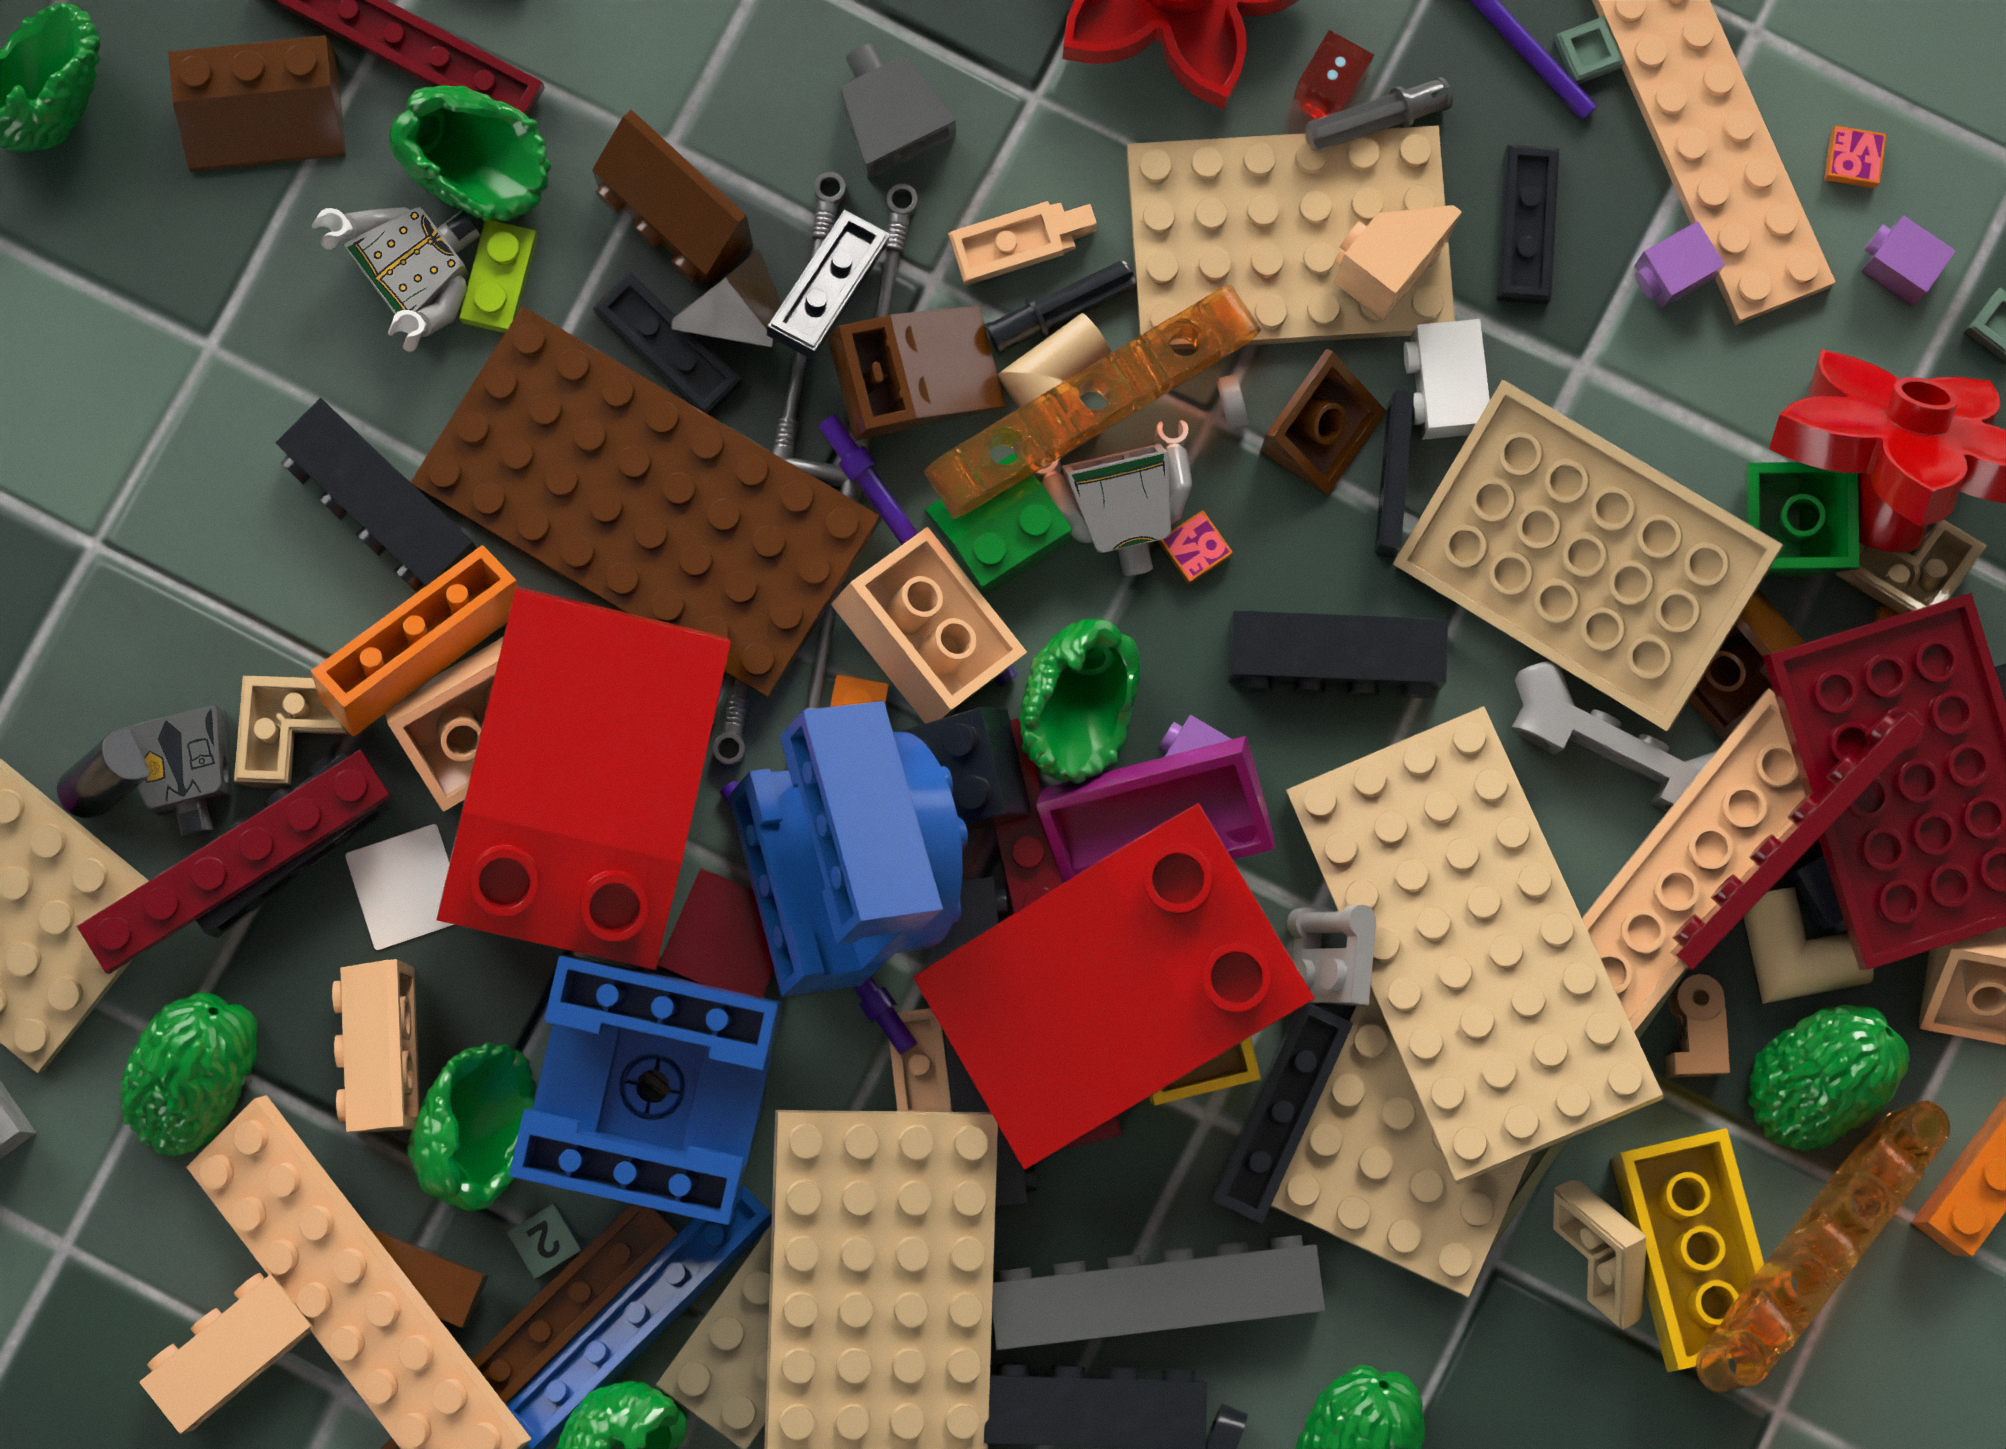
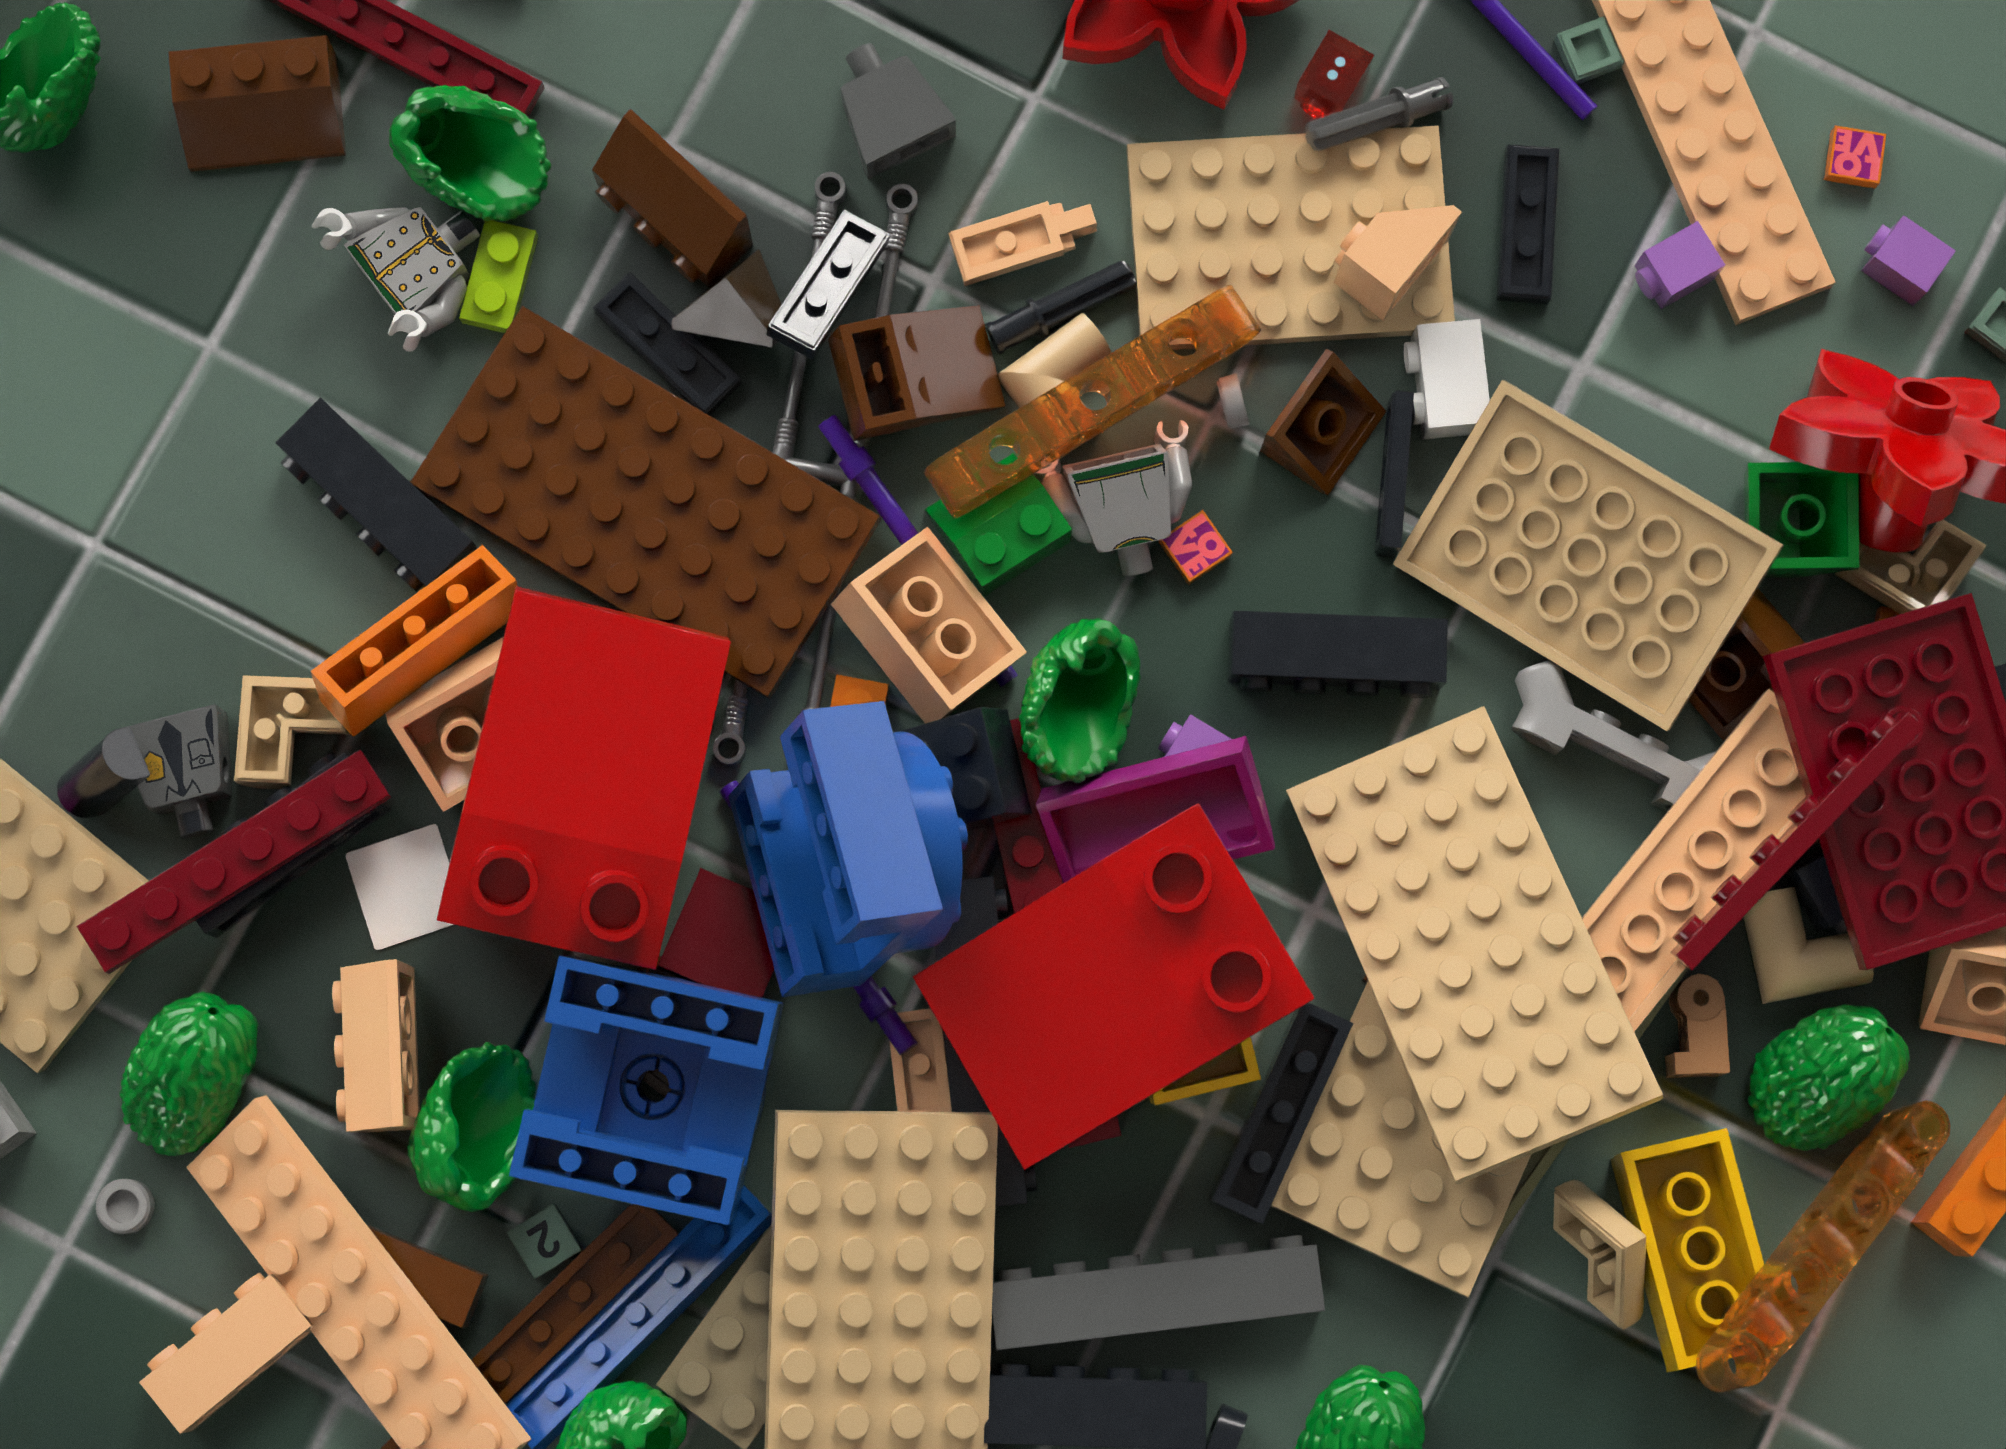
(125, 1206): none -> light grey tile
(1335, 974): light grey plate -> none

